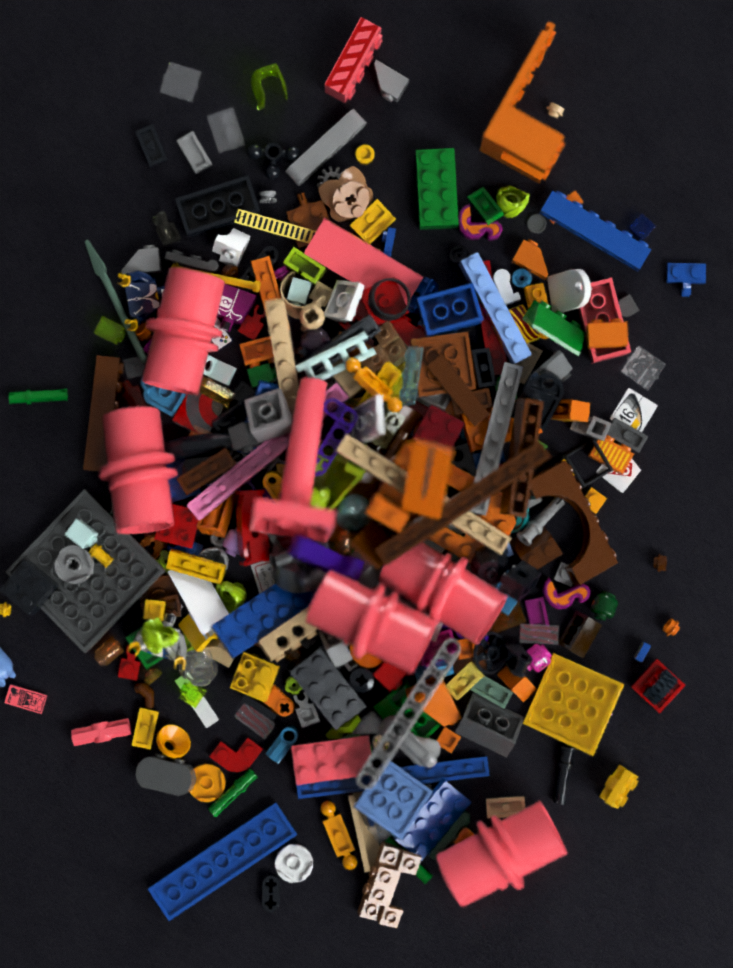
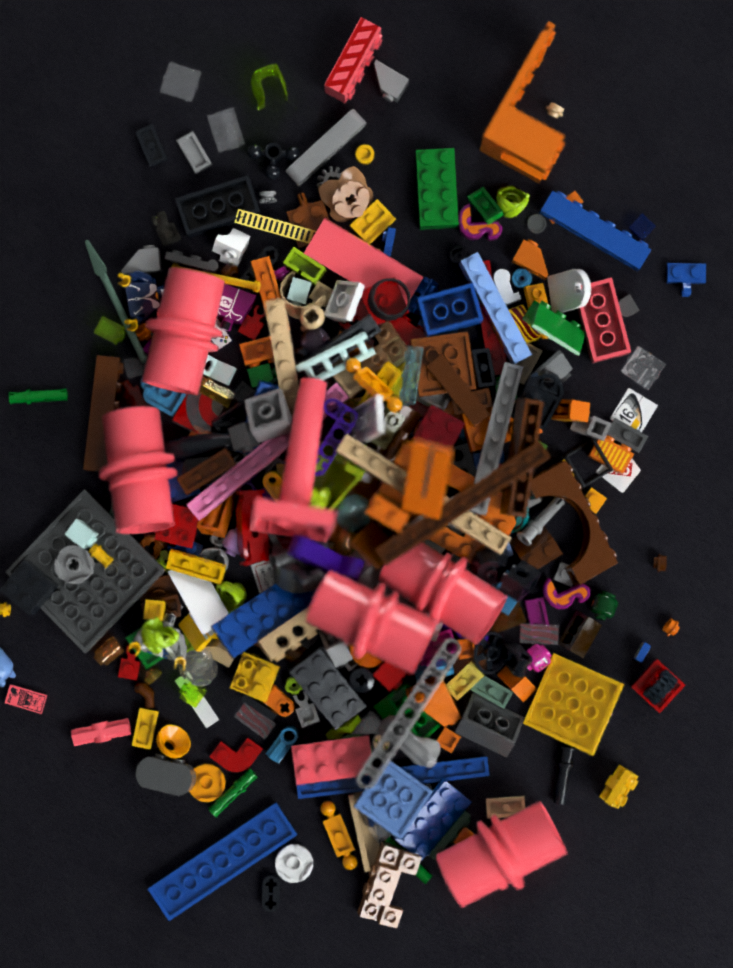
(607, 334): orange brick -> none

